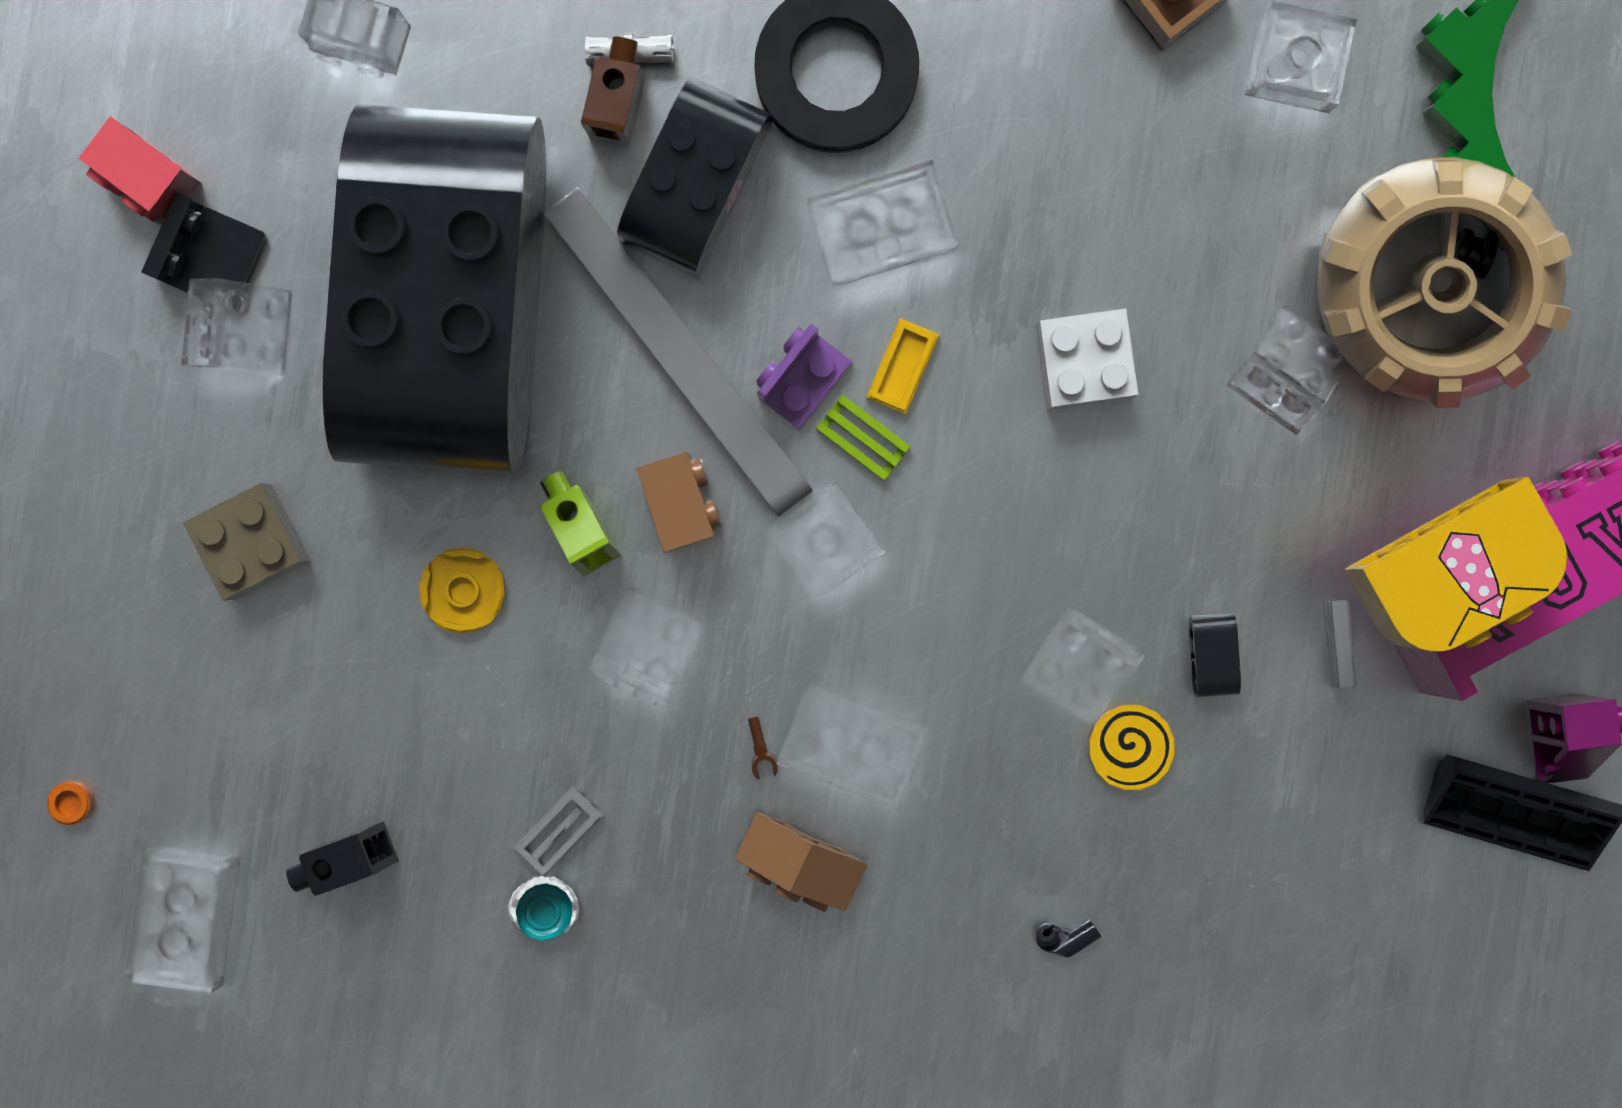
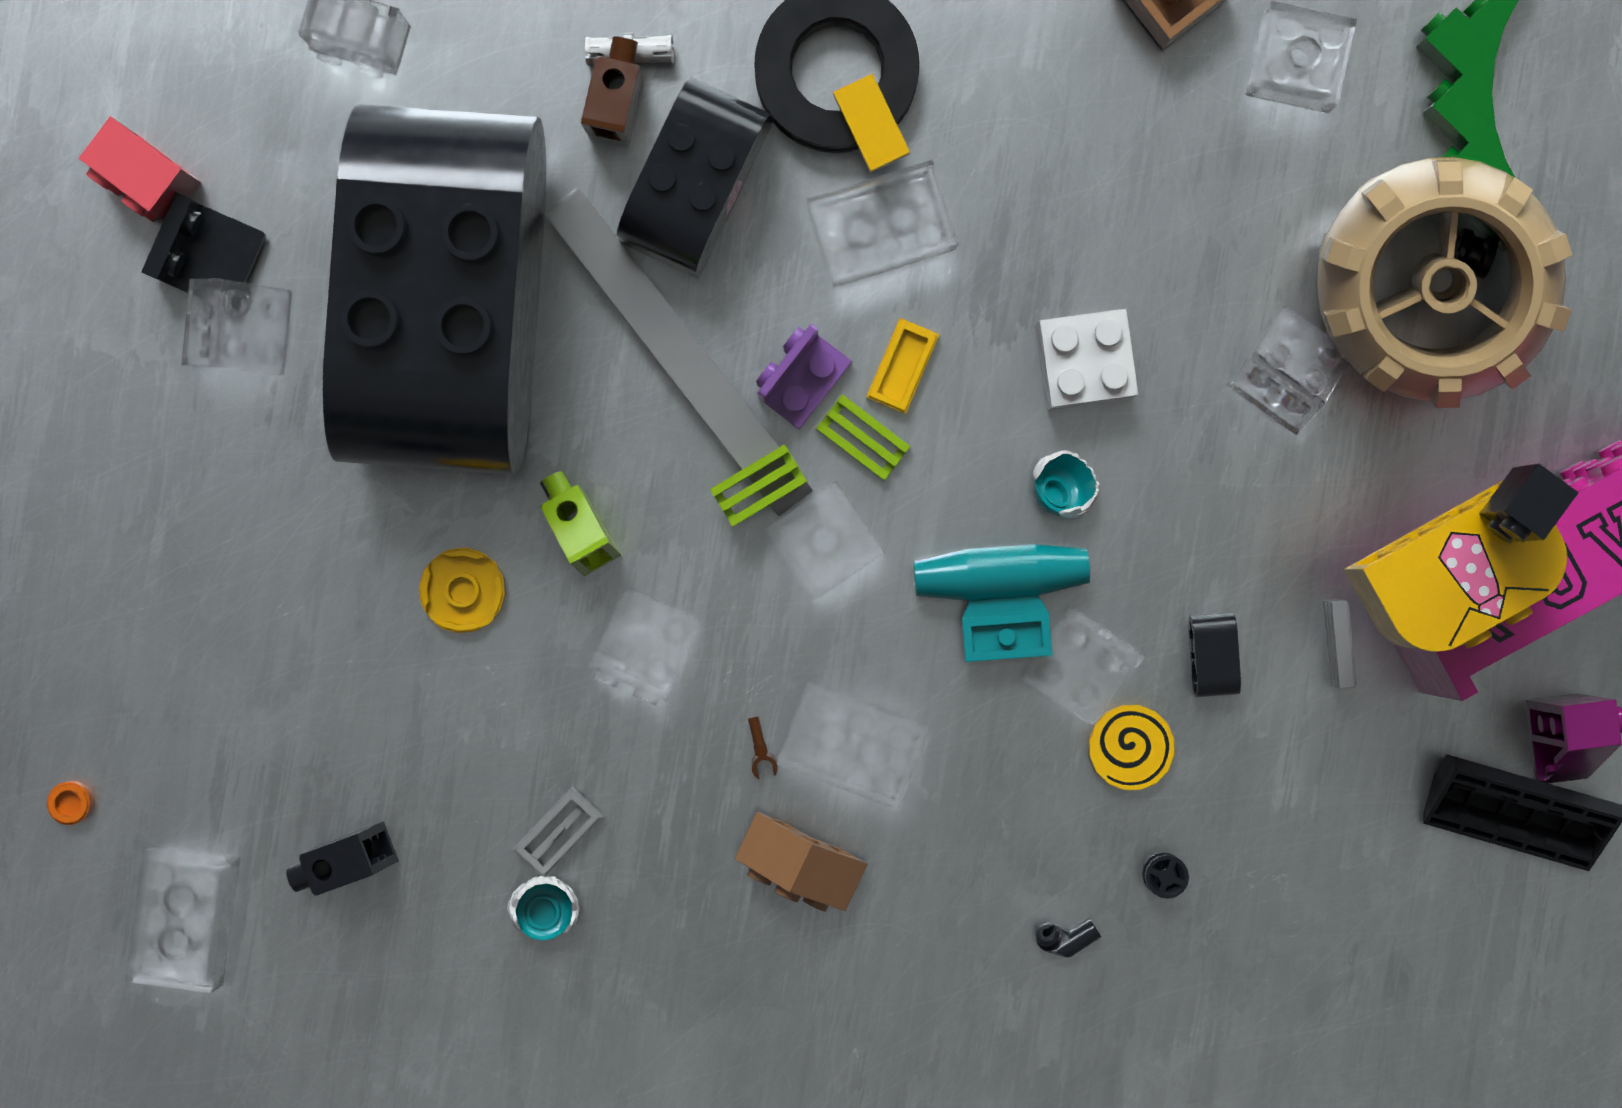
(246, 541): dark tan brick -> none
(677, 501): medium nougat brick -> none
(790, 466): none -> lime tile
(871, 123): none -> yellow tile
(1003, 594): none -> teal plate
(1065, 485): none -> teal hair
(1171, 880): none -> black wheel
(1527, 504): none -> black brick

